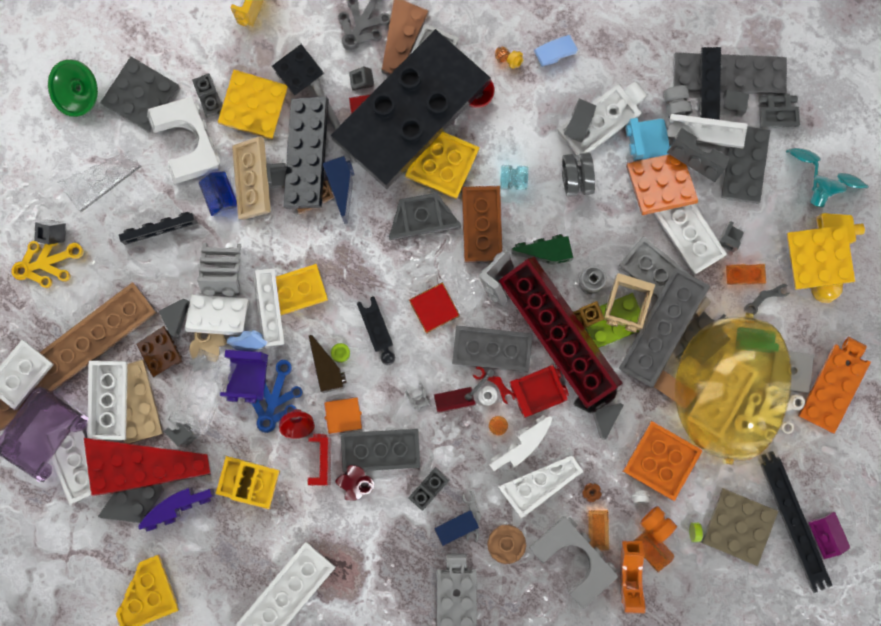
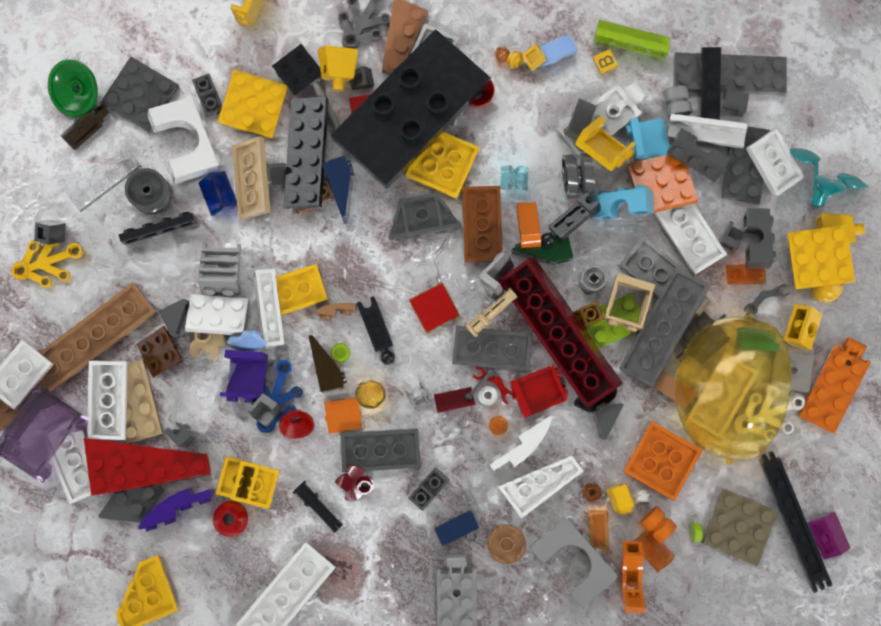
(85, 127): none -> dark brown hinge
(138, 192): none -> dark grey wheel
(240, 518): none -> red piece
(264, 410): none -> dark grey panel
(311, 499): none -> black pin
(325, 461): red panel -> none
(330, 311): none -> medium nougat slope
(337, 65): none -> yellow torso
(370, 394): none -> clear yellow hair
(484, 318): none -> tan pin
(528, 224): none -> orange beam
(534, 57): none -> yellow tile
(571, 220): none -> black plate
(603, 146): none -> yellow panel
(605, 62): none -> yellow tile
(621, 498): none -> yellow brick
(632, 39): none -> lime panel
(638, 200): none -> medium azure arch
(759, 222): none -> dark grey arch
(774, 162): none -> white plate
(779, 116): dark grey plate -> none
(802, 327): none -> yellow brick

